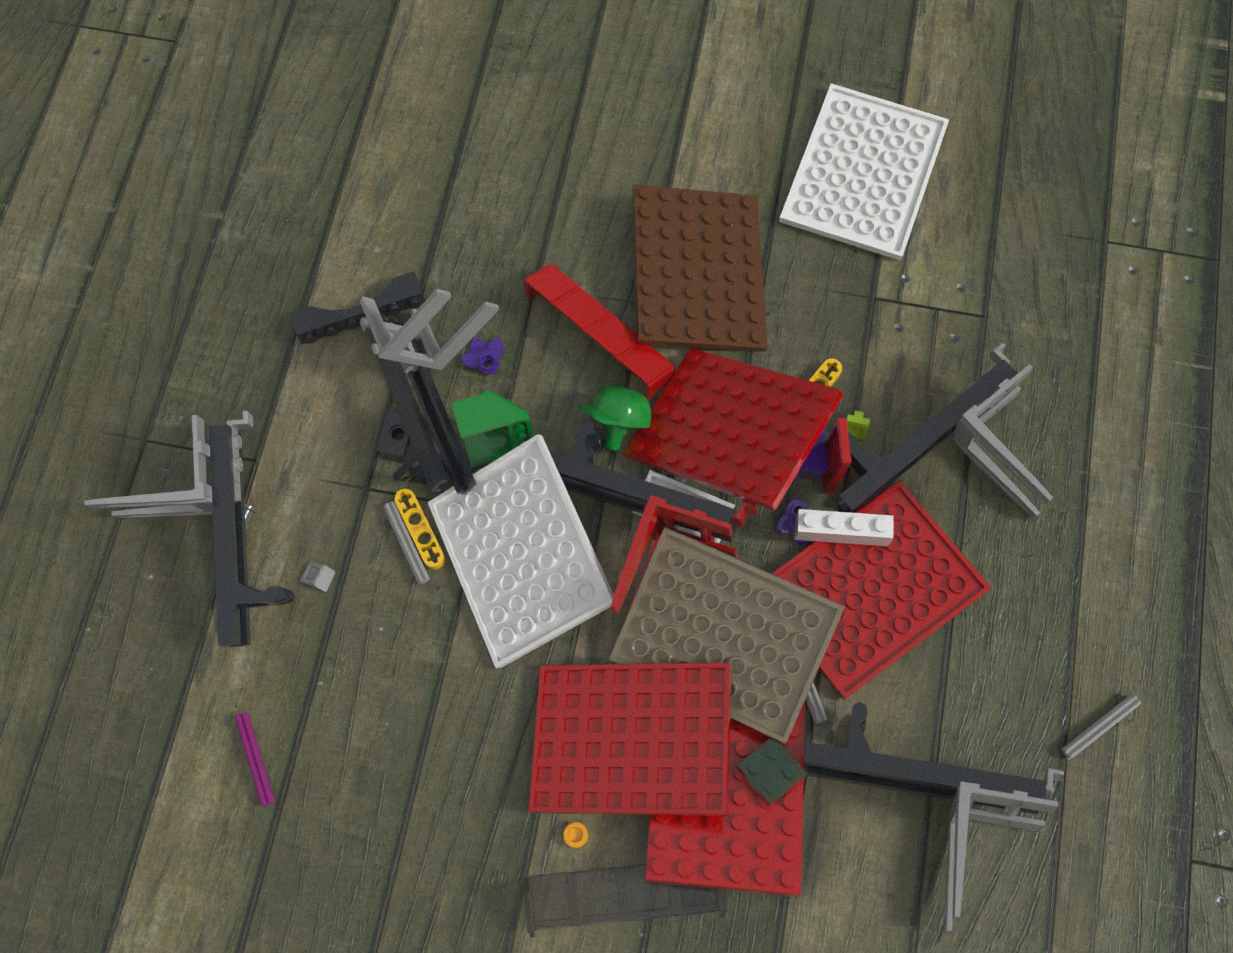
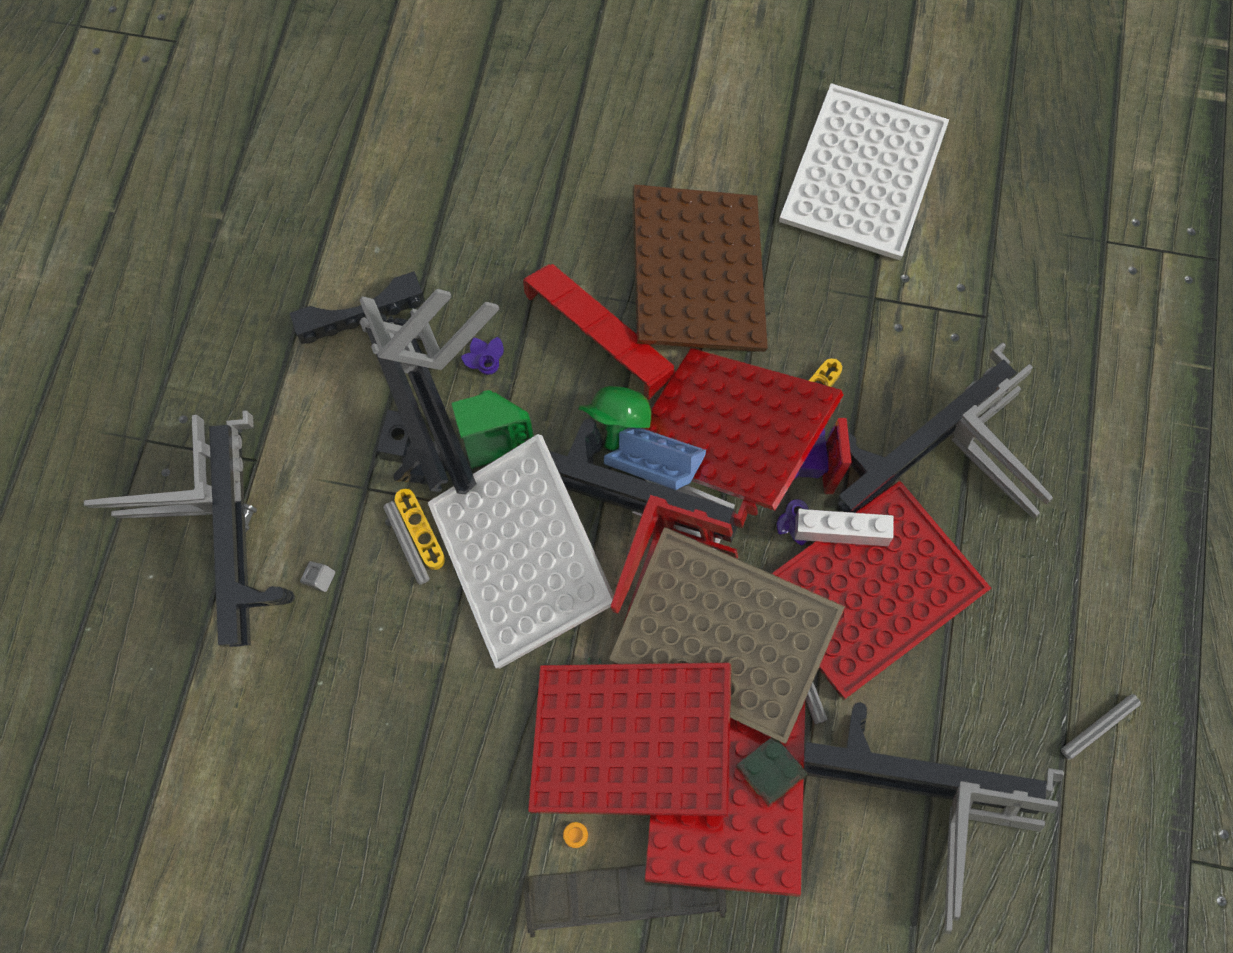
(254, 759): magenta axle -> none
(656, 458): none -> medium blue slope
(858, 425): lime tile -> none

